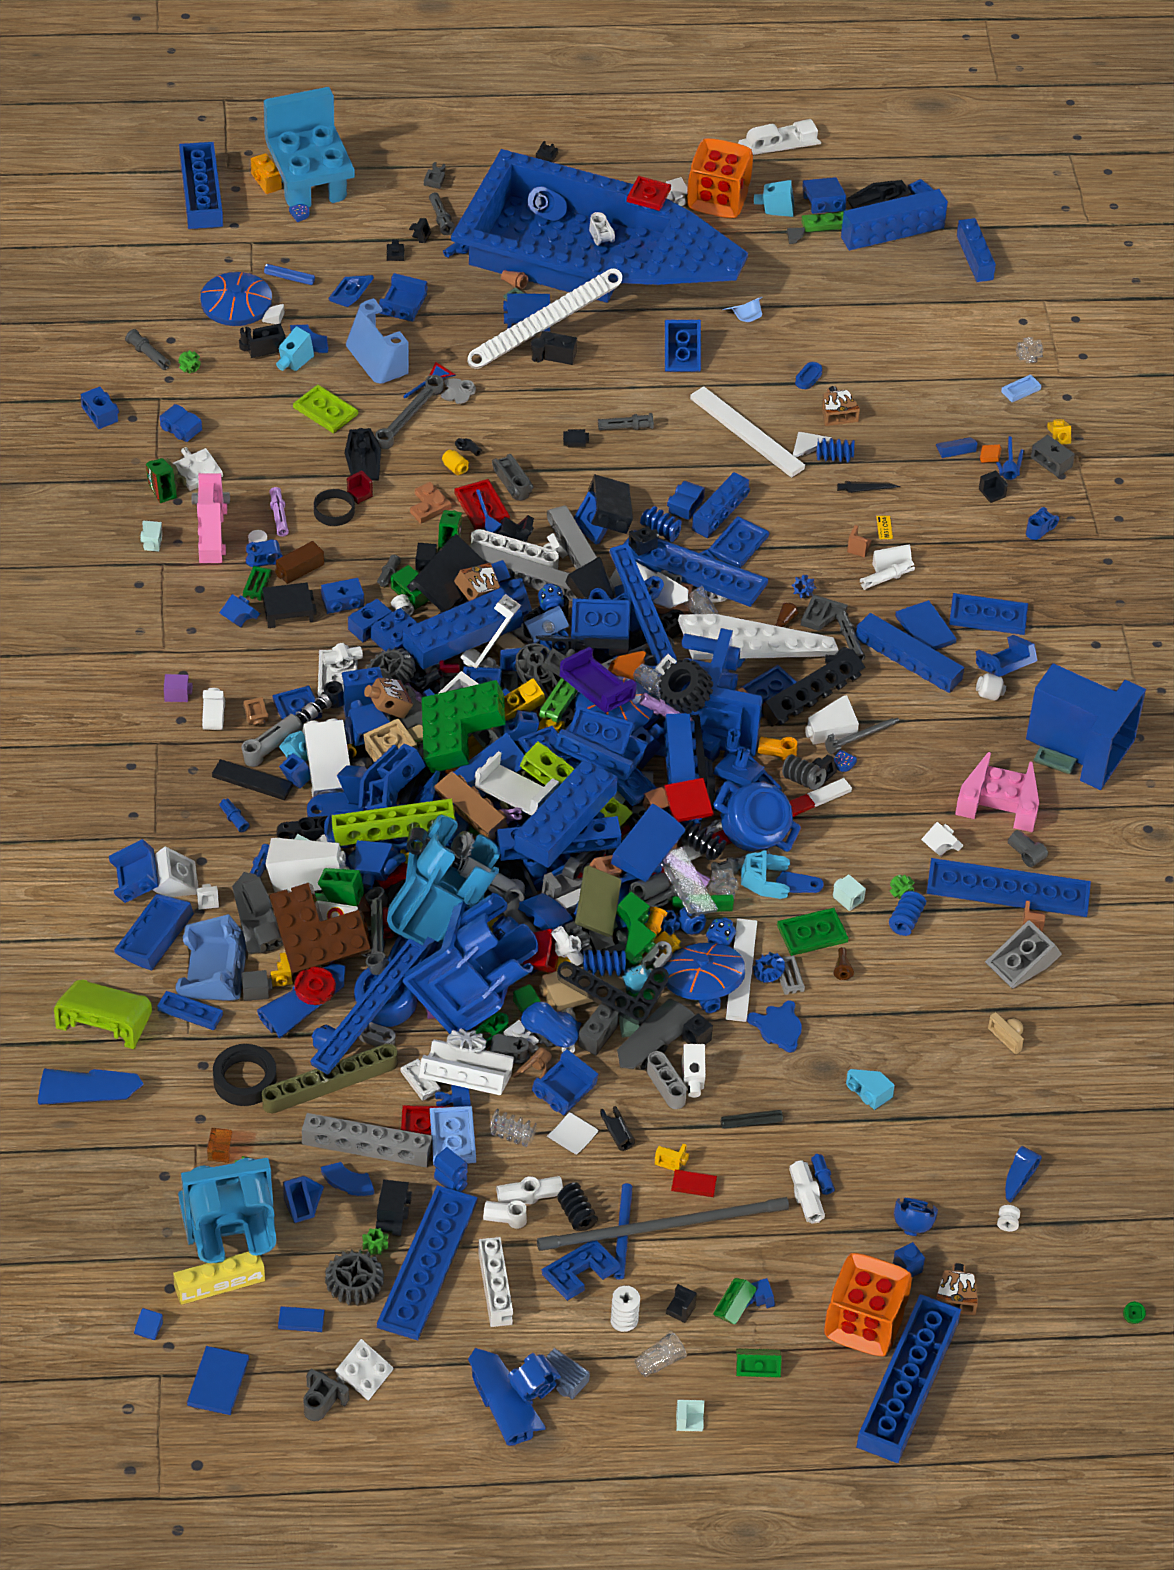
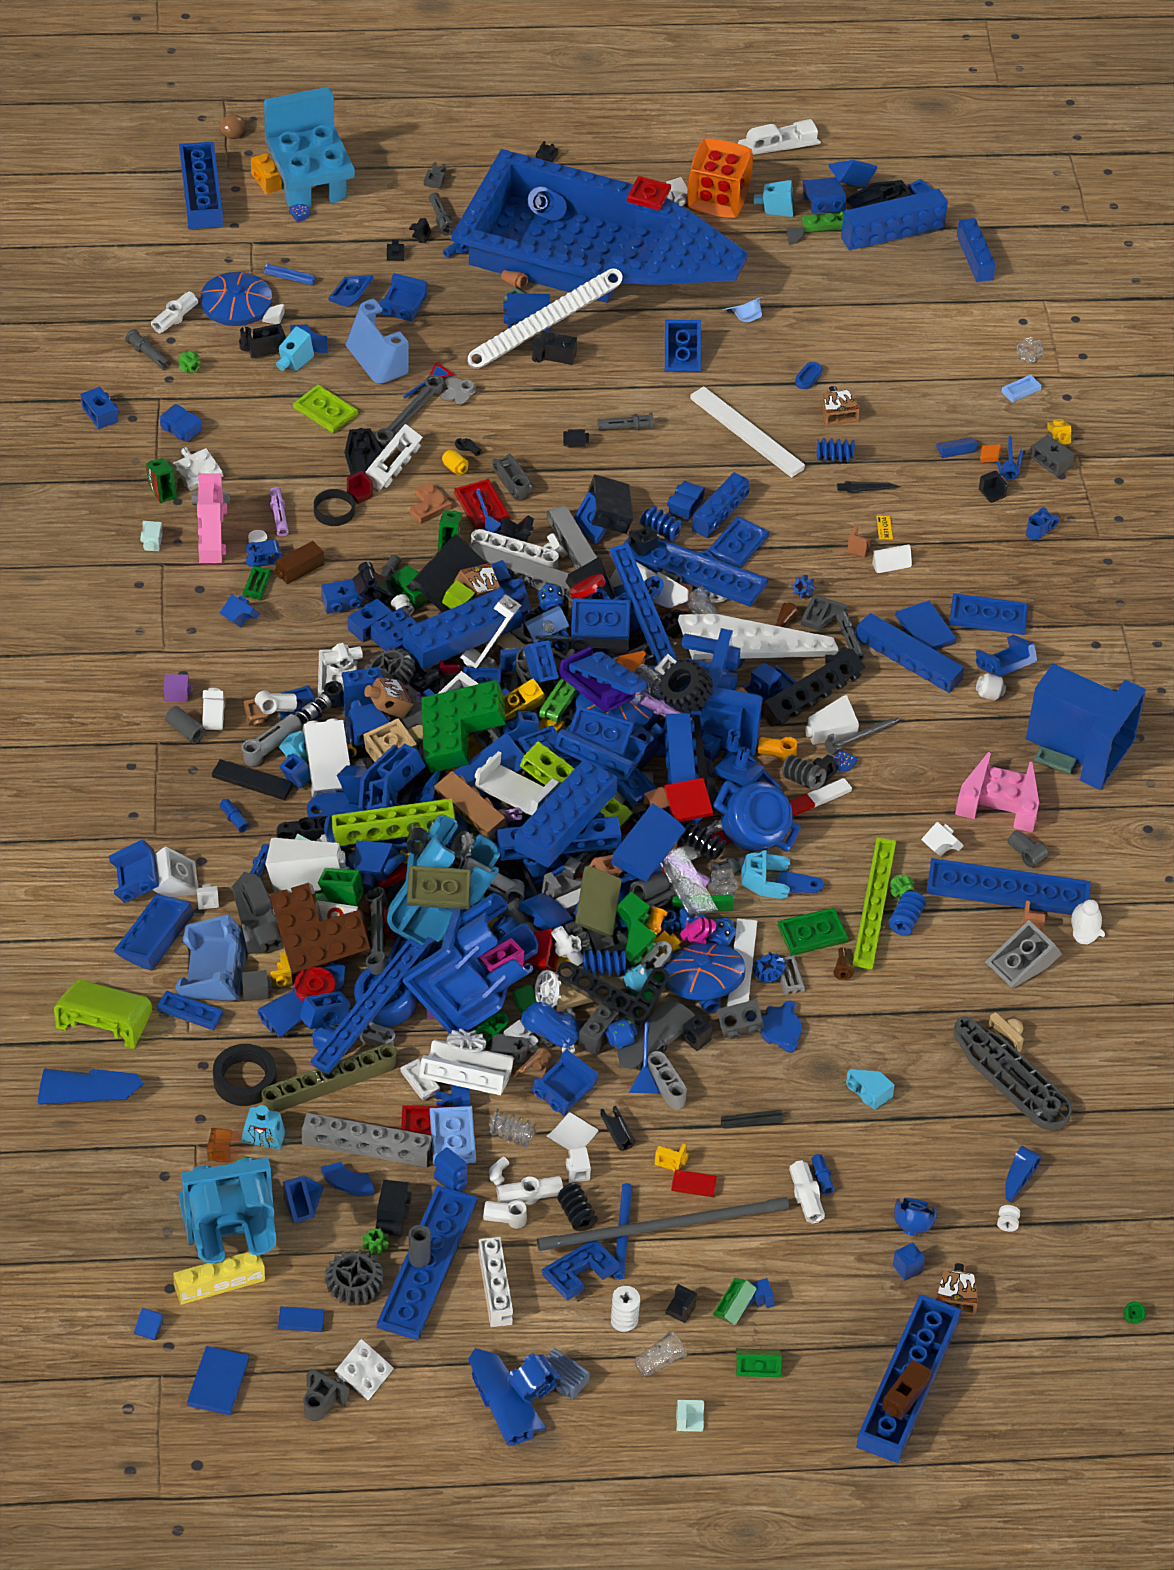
(174, 312): none -> white piece
(185, 724): none -> dark grey pin
(232, 126): none -> medium nougat hair
(263, 1128): none -> medium azure torso
(276, 702): none -> white piece
(288, 602): black panel -> none
(324, 1009): none -> blue brick
(373, 585): none -> black hinge
(409, 443): none -> white brick
(419, 1246): none -> dark grey pin
(424, 554): black brick -> none
(438, 887): none -> olive tile
(457, 595): none -> lime brick
(496, 1169): none -> white arm
(501, 954): none -> dark pink slope
(541, 662): none -> blue panel
(549, 988): none -> white wheel
(578, 1165): none -> white brick
(587, 586): none -> red tile
(601, 229): white piece -> none
(609, 671): none -> blue wing
(621, 1034): none -> blue head
(644, 1082): none -> blue piece
(693, 1068): white torso -> none
(698, 930): none -> dark pink arm
(739, 1013): none -> dark grey brick
(765, 679): none -> blue brick
(807, 443): white tile -> none
(848, 892): light aqua brick -> none
(853, 172): none -> blue slope
(867, 1304): orange piece -> none
(874, 903): none -> lime plate
(894, 571): white pin -> none
(906, 1390): none -> reddish brown brick
(1035, 1098): none -> dark grey beam
(1087, 922): none -> white hair

